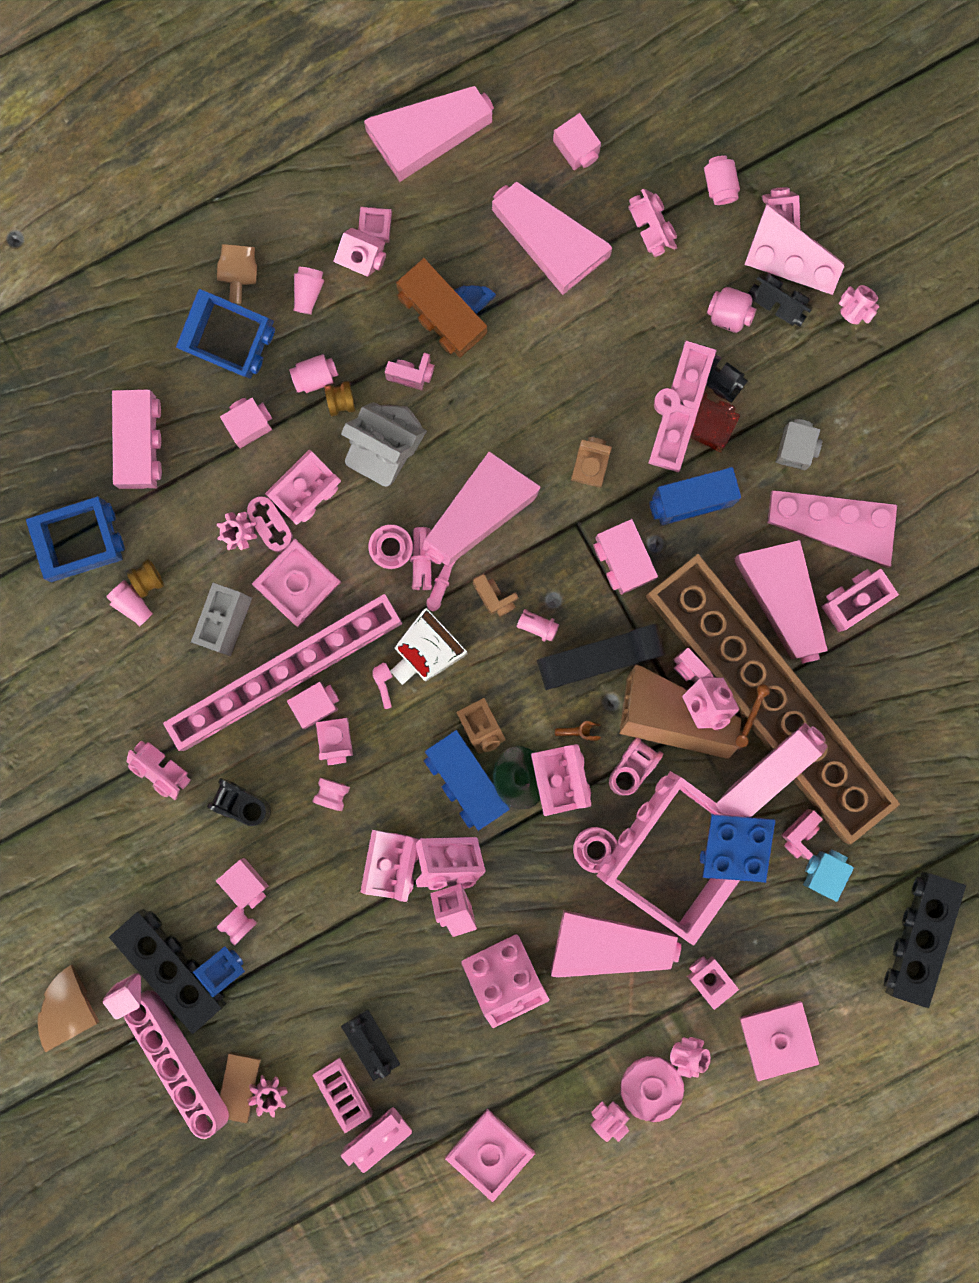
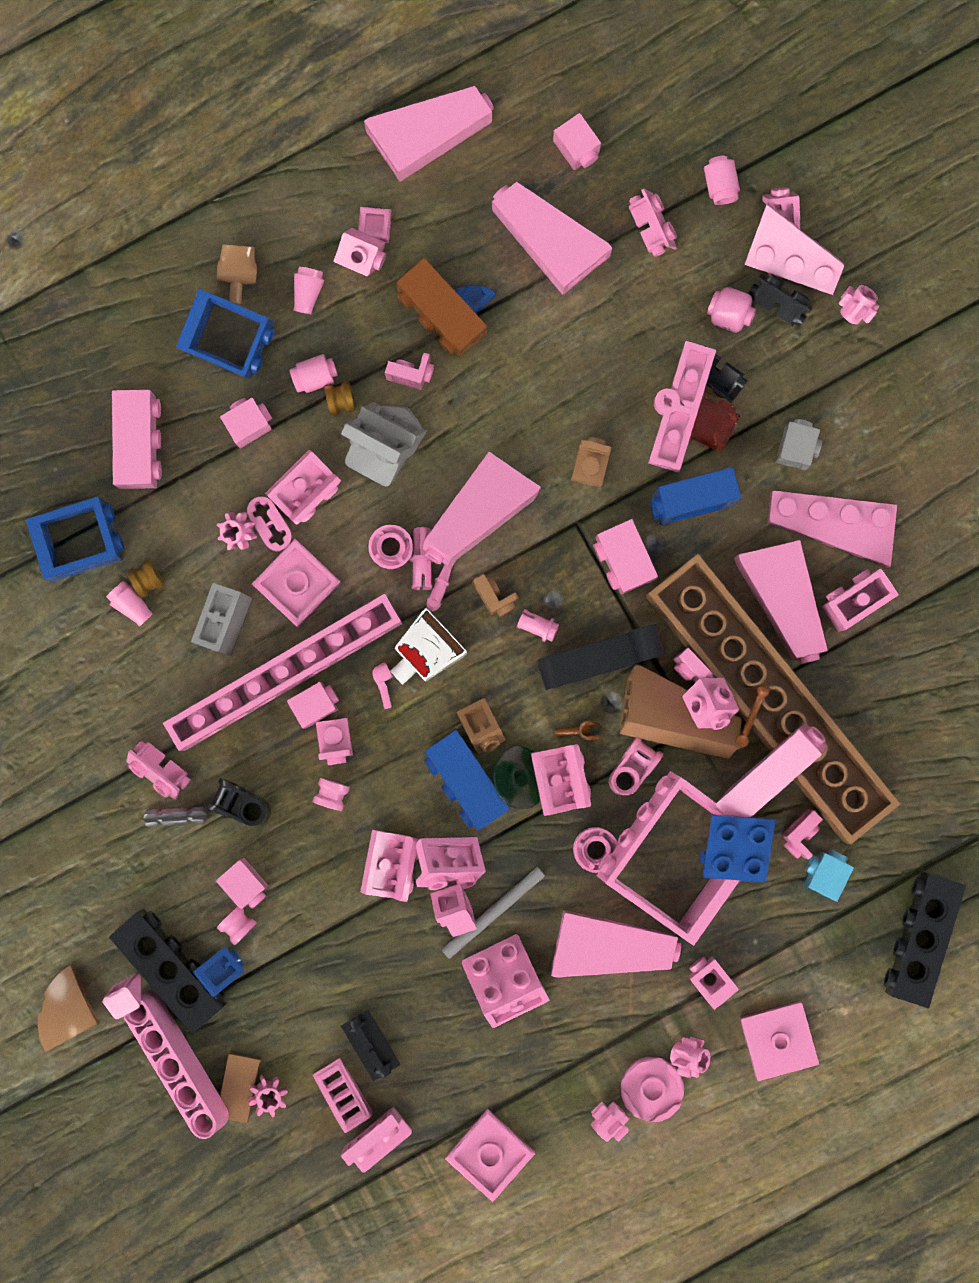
(175, 816): none -> flat silver axle
(494, 912): none -> light grey bar

